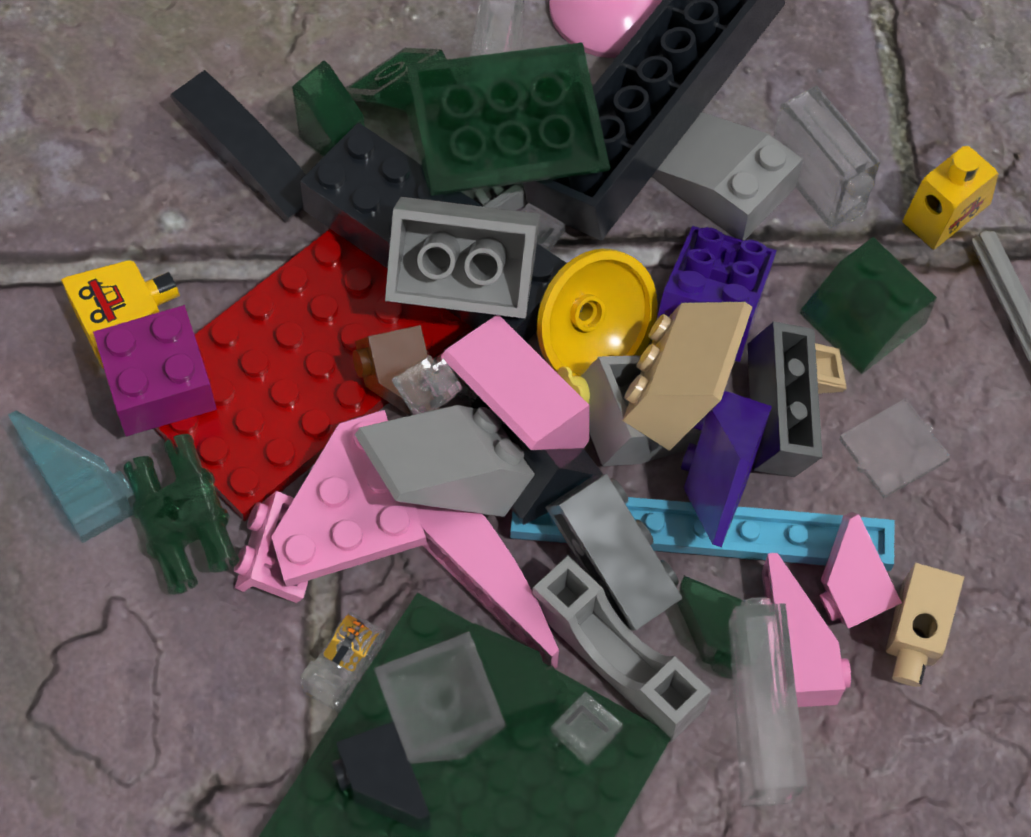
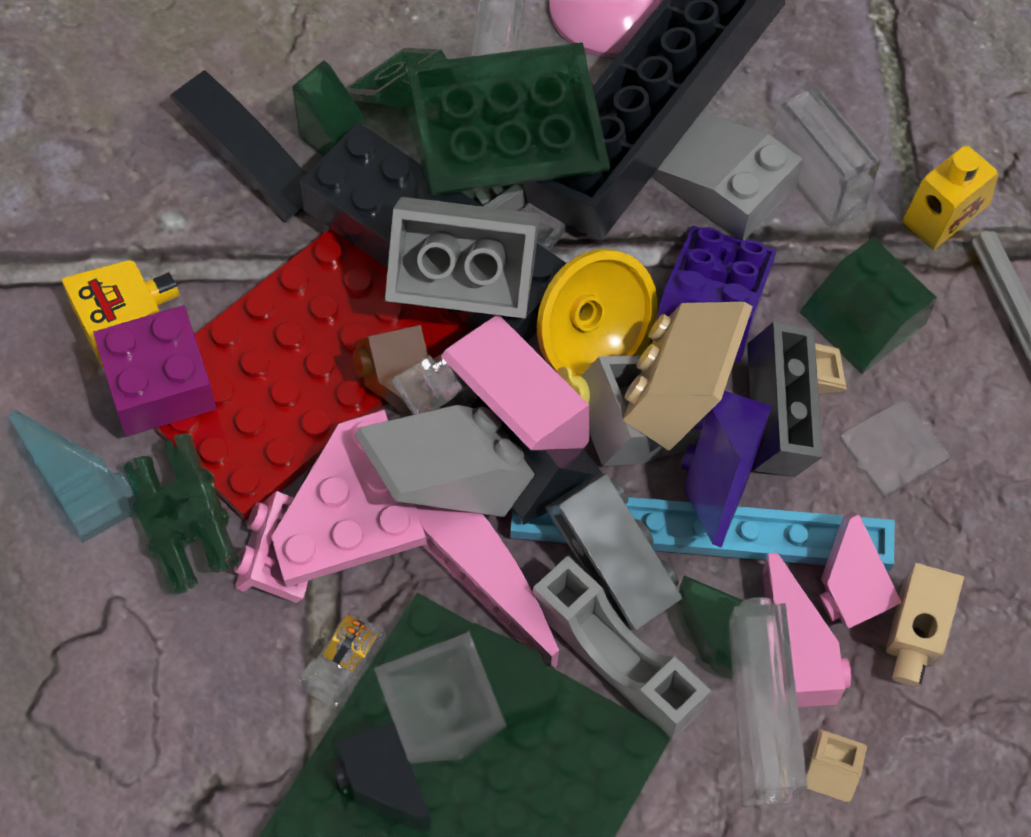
(586, 728): clear tile -> none
(835, 766): none -> tan slope

